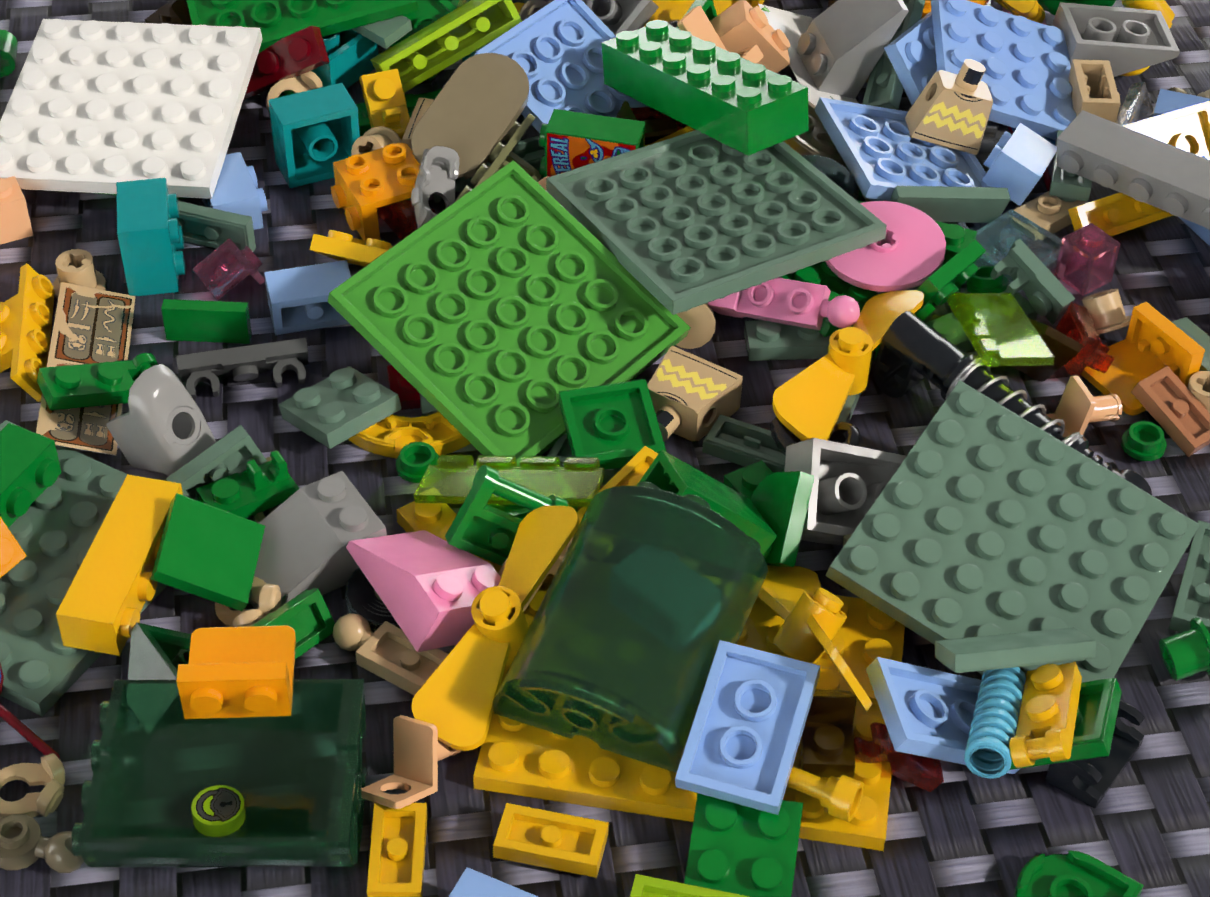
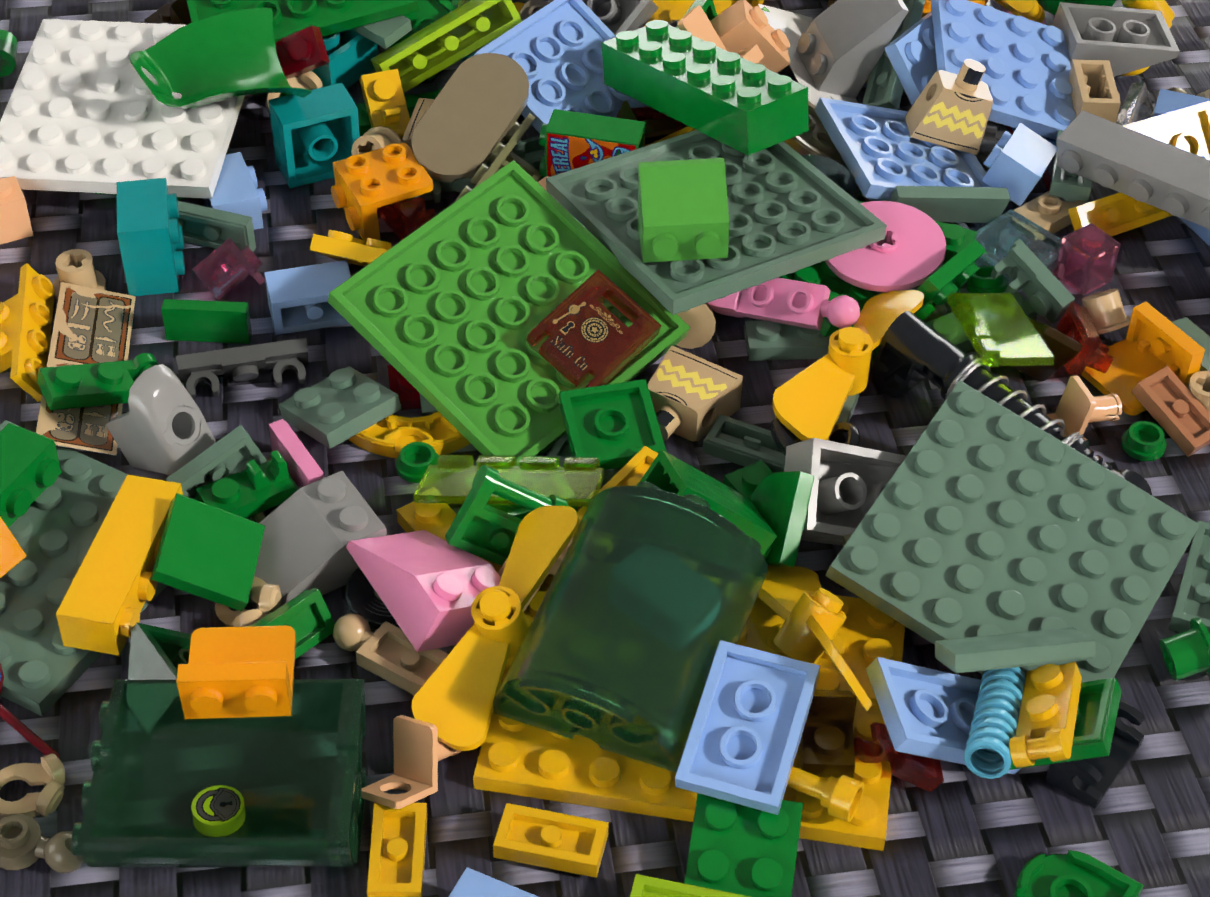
(216, 60): none -> green piece
(299, 461): none -> bright pink tile
(435, 176): light grey piece -> none
(591, 338): none -> clear red container
(683, 210): none -> bright green slope

